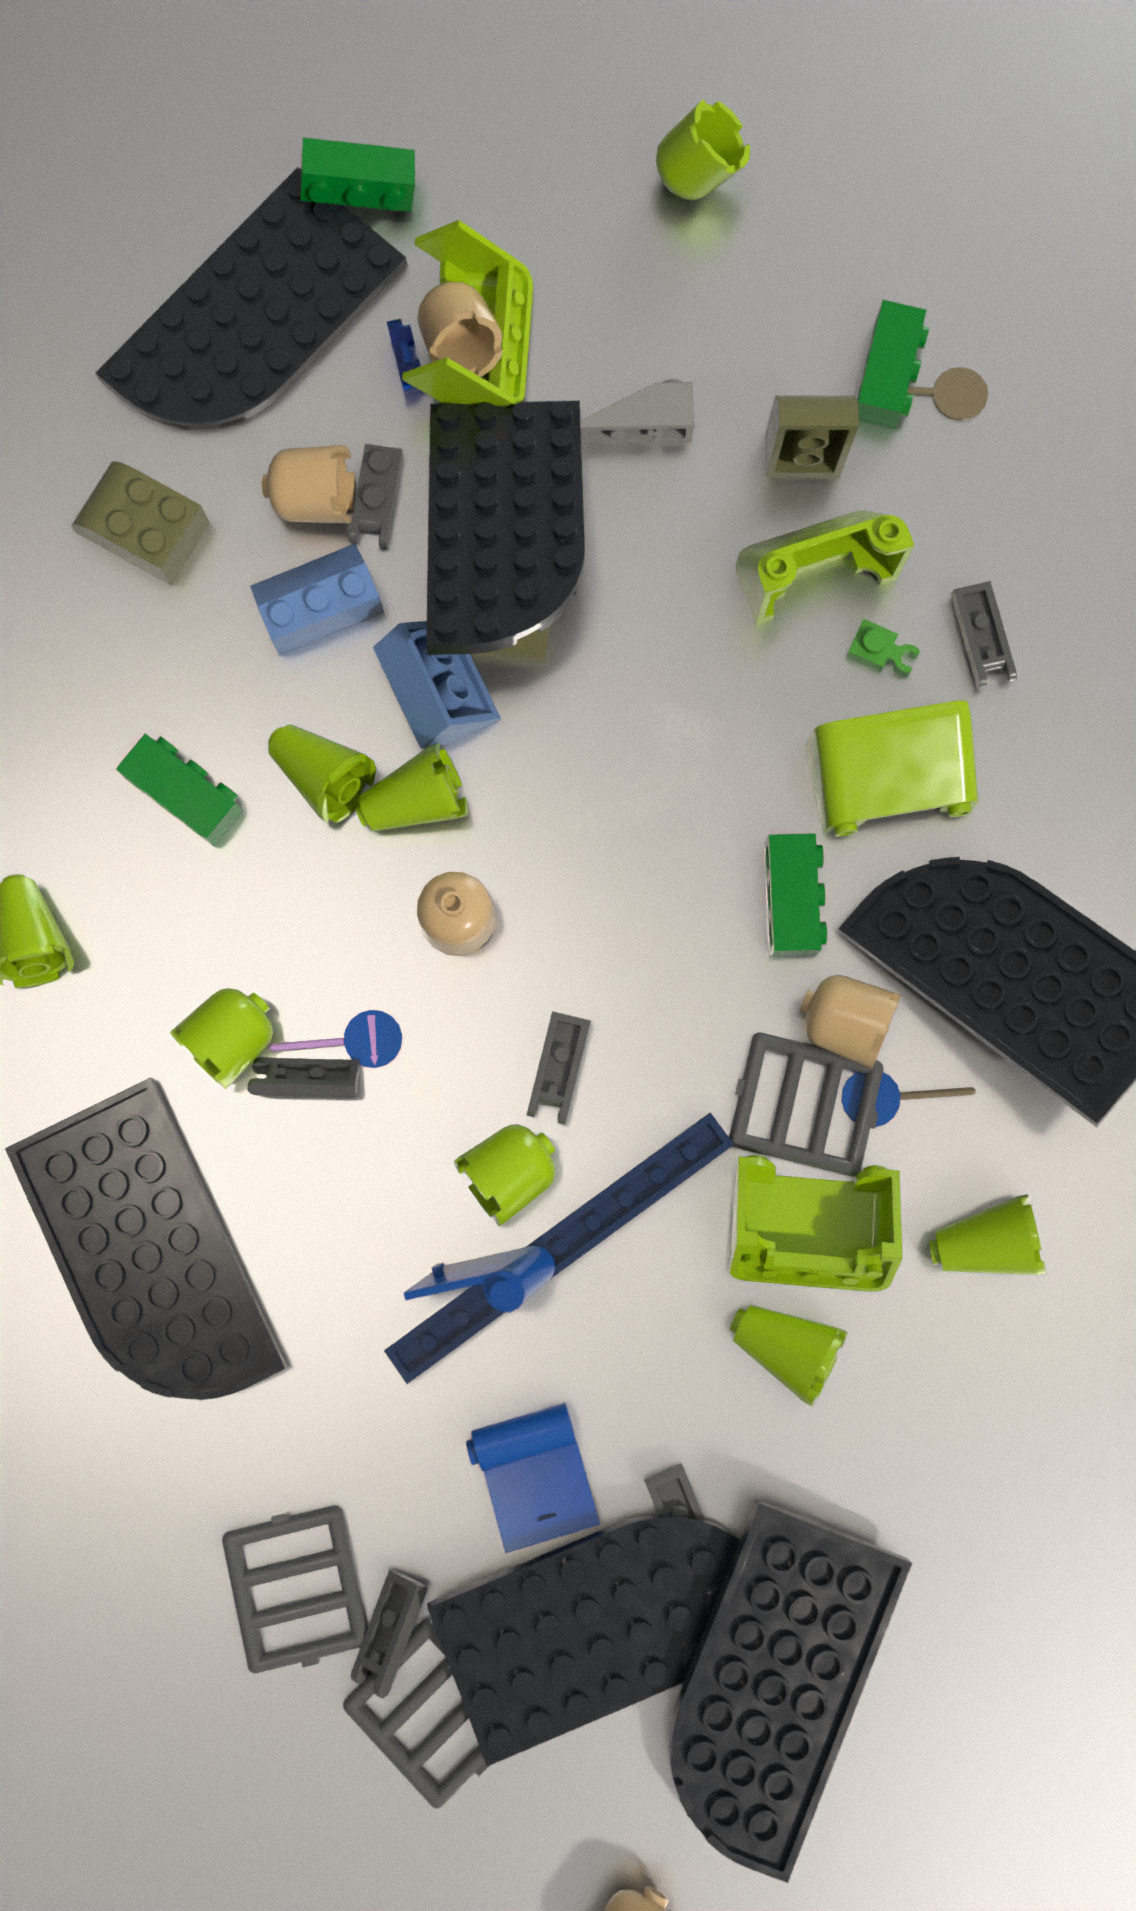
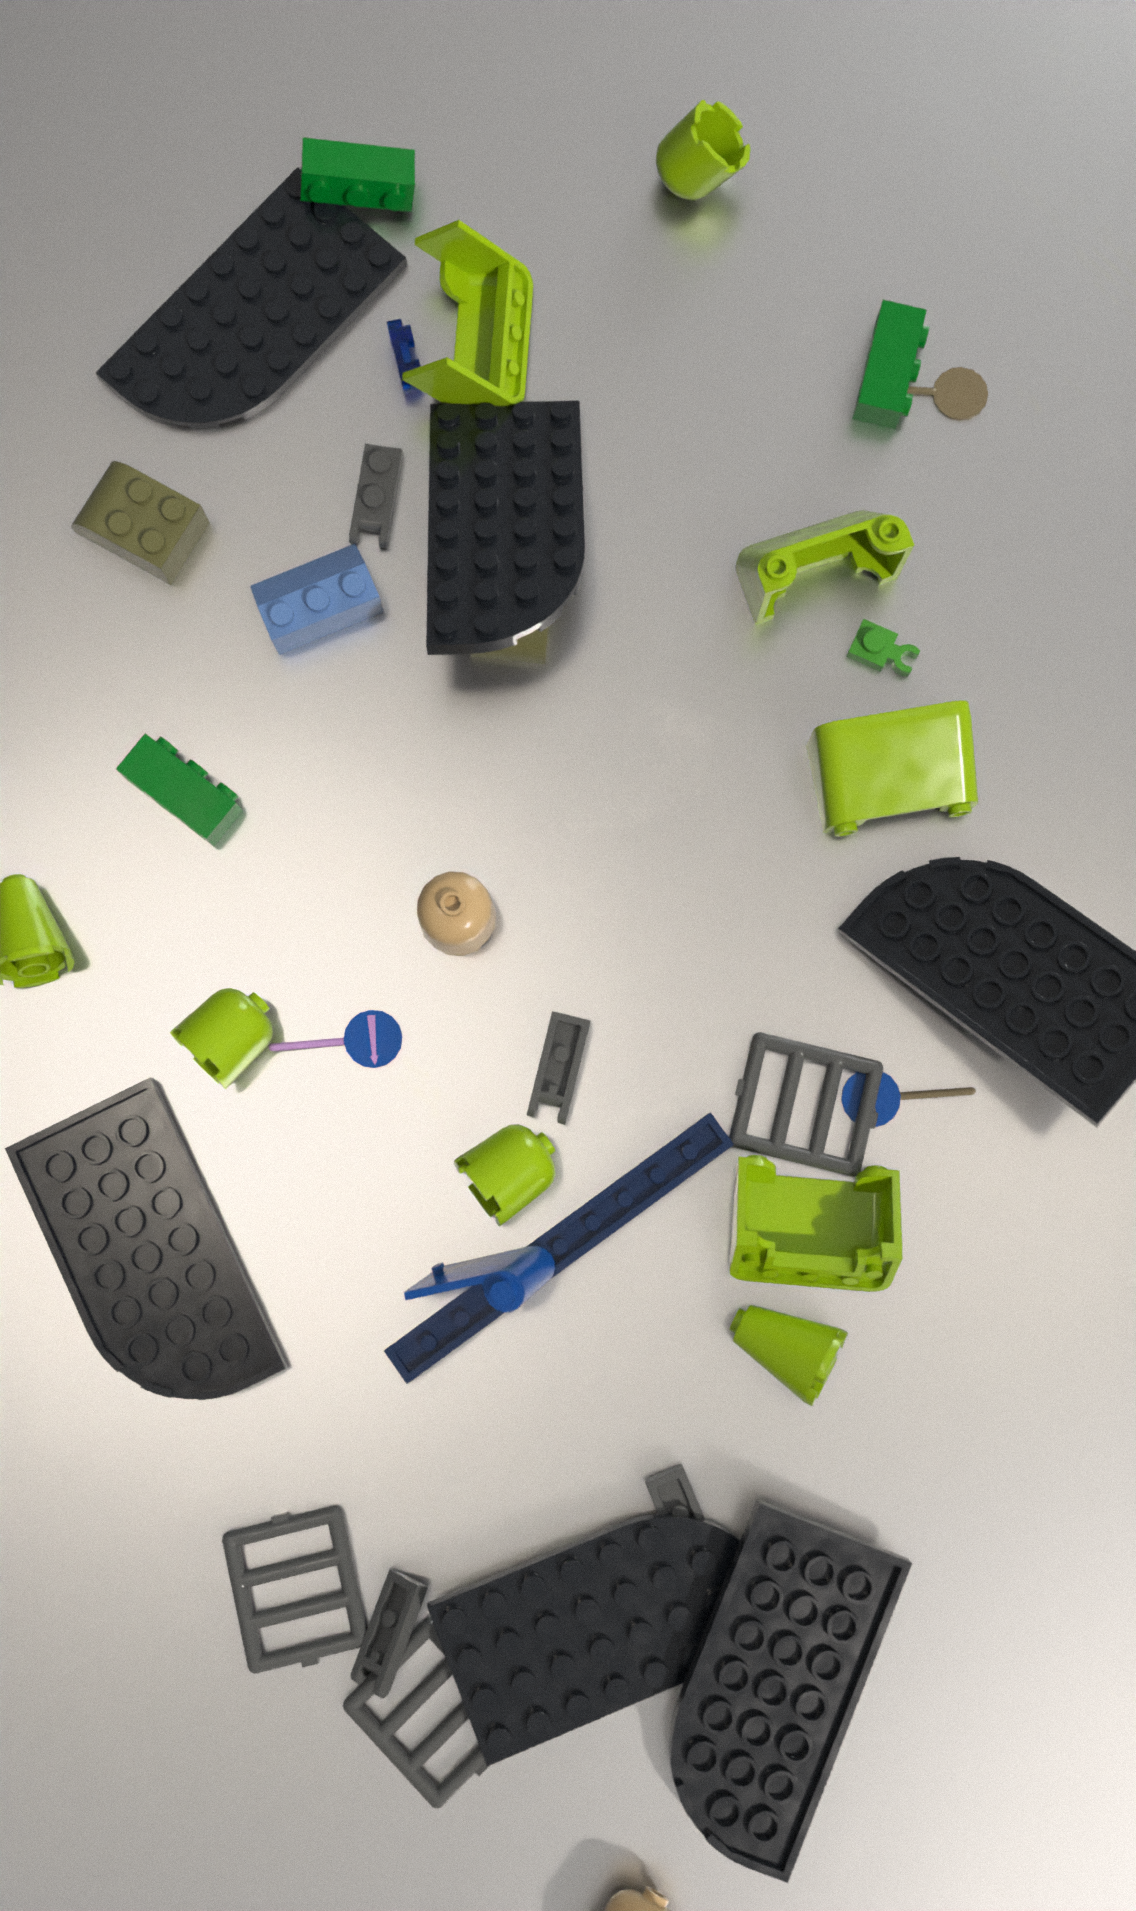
(305, 1077): dark grey hinge -> none
(311, 484): tan cylinder -> none
(322, 770): lime cone -> none
(414, 793): lime cone -> none
(437, 693): medium blue slope -> none
(460, 327): tan cylinder -> none
(534, 1473): blue door -> none
(651, 415): light grey slope -> none
(794, 895): green brick -> none
(810, 434): olive brick -> none
(849, 1017): tan cylinder -> none
(983, 632): dark grey hinge -> none
(992, 1241): lime cone -> none

